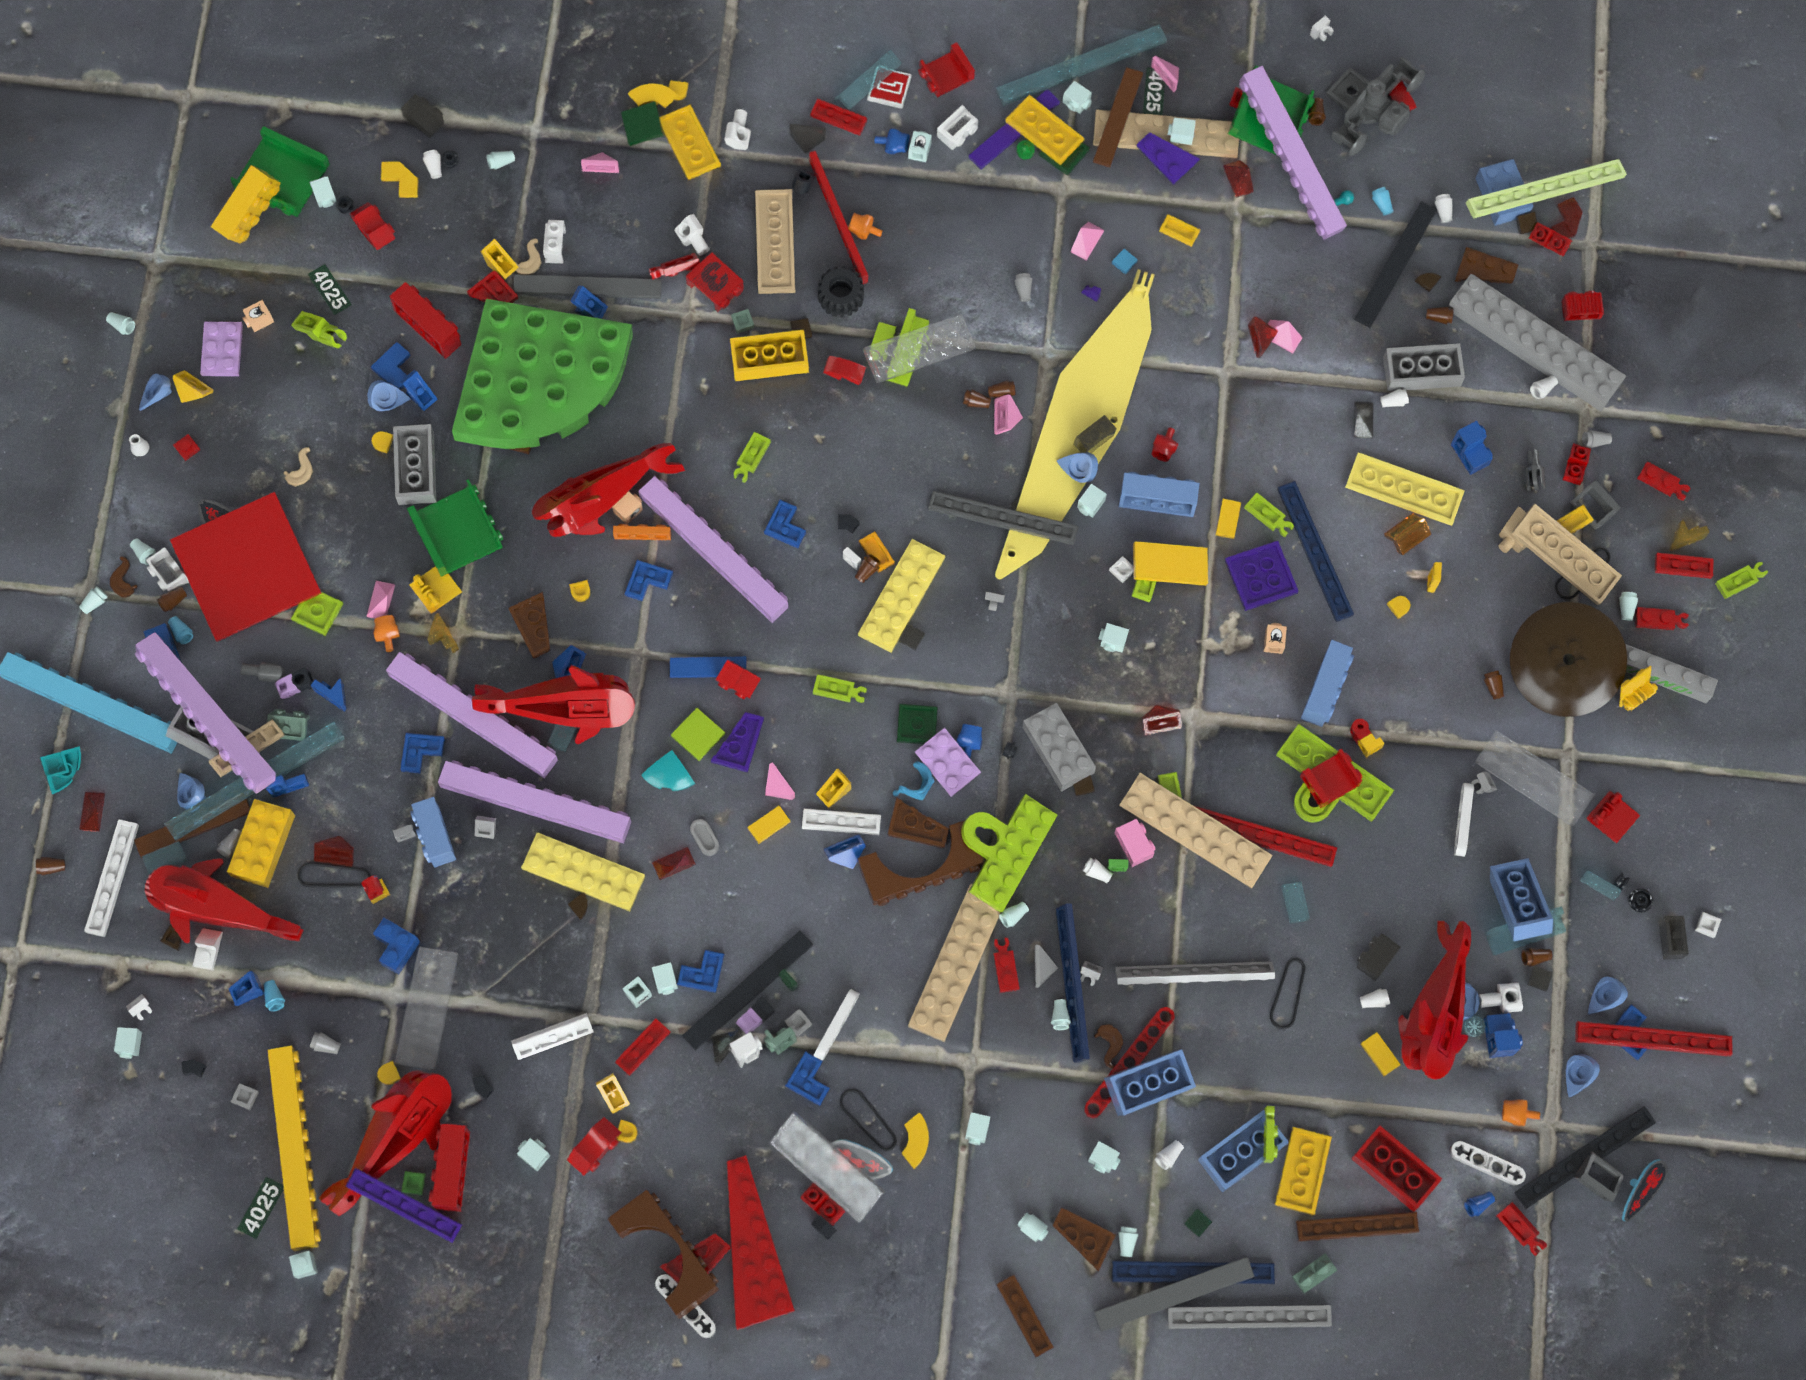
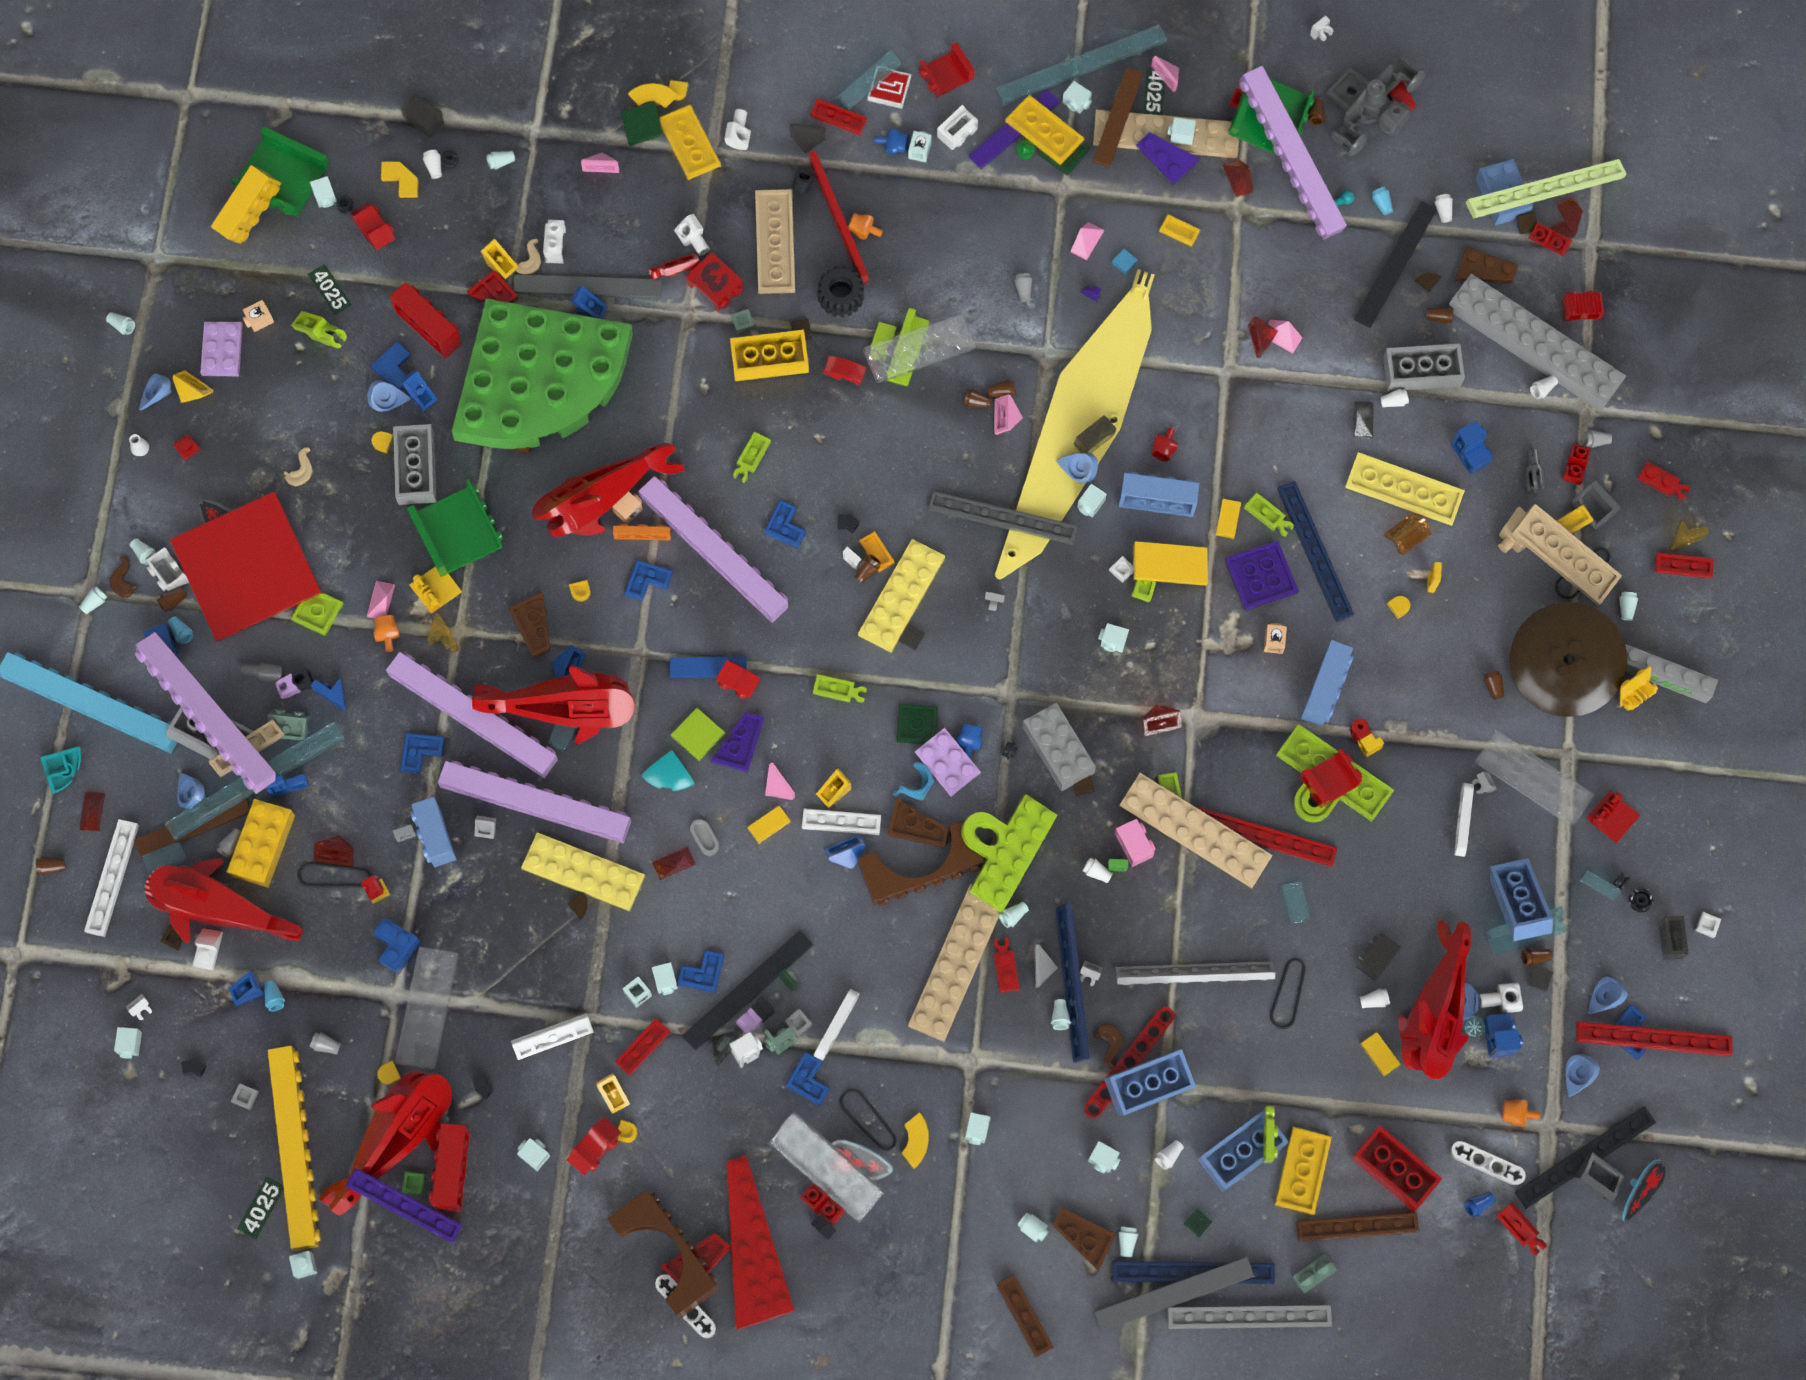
(1659, 619): red plate -> none
(1739, 580): lime plate -> none

